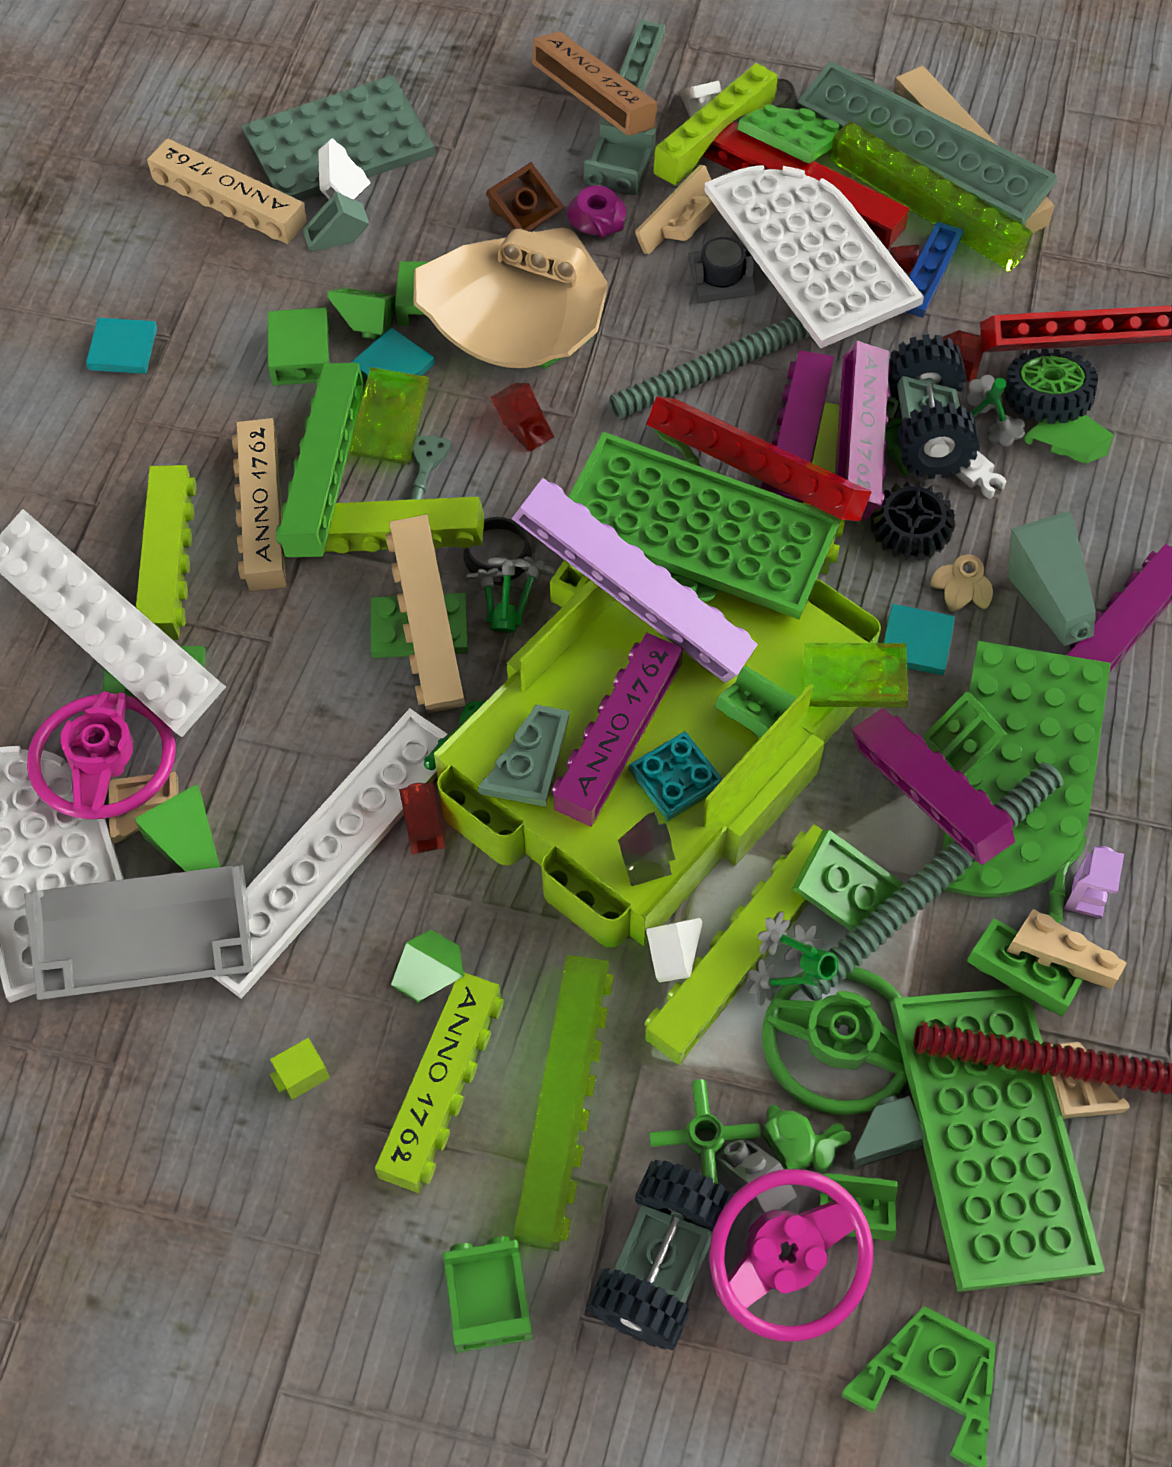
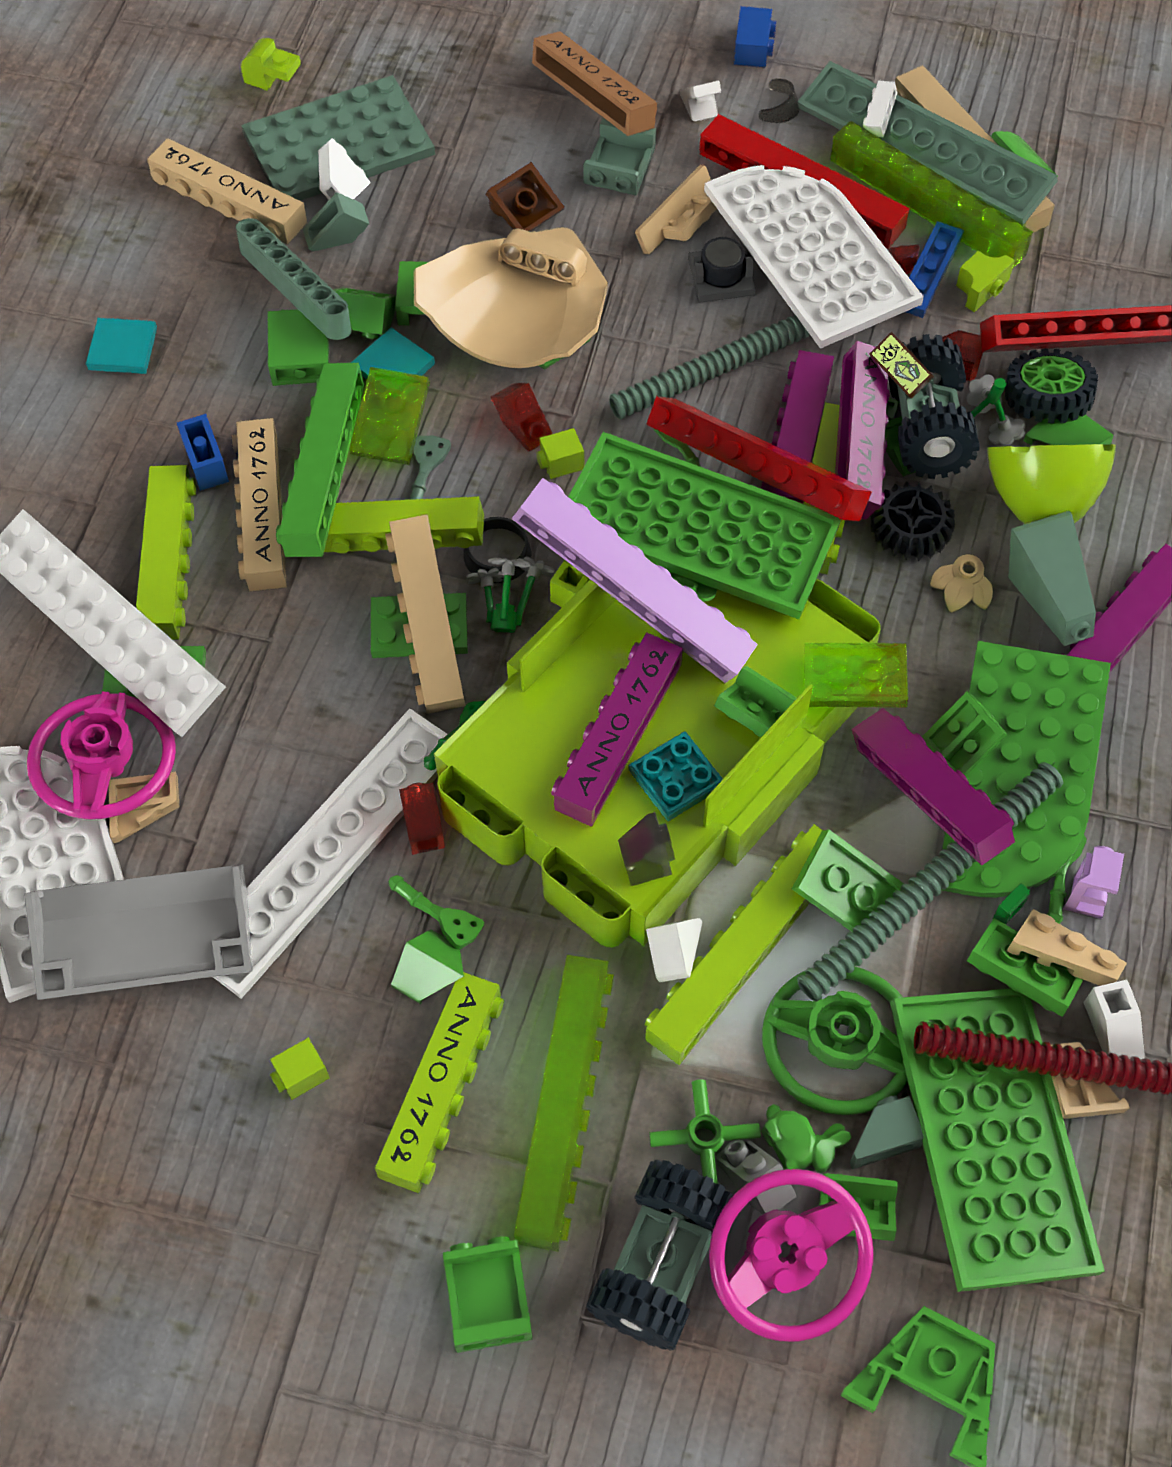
(181, 831): bright green slope -> none
(203, 452): none -> blue brick
(267, 63): none -> lime brick
(294, 279): none -> sand green beam
(445, 916): none -> bright green piece
(531, 760): sand green wing -> none
(561, 453): none -> lime brick
(597, 211): magenta piece -> none
(642, 53): sand green plate -> none
(685, 146): lime arch -> none
(753, 36): none -> blue brick
(791, 131): bright green plate -> none
(815, 962): plant -> none
(880, 108): none -> white piece
(901, 365): none -> tile
(925, 635): teal tile -> none
(981, 473): white plate -> none
(983, 278): none -> lime brick
(1012, 904): none -> green tile
(1018, 146): none -> bright green slope
(1050, 478): none -> lime piece
(1116, 1019): none -> white slope

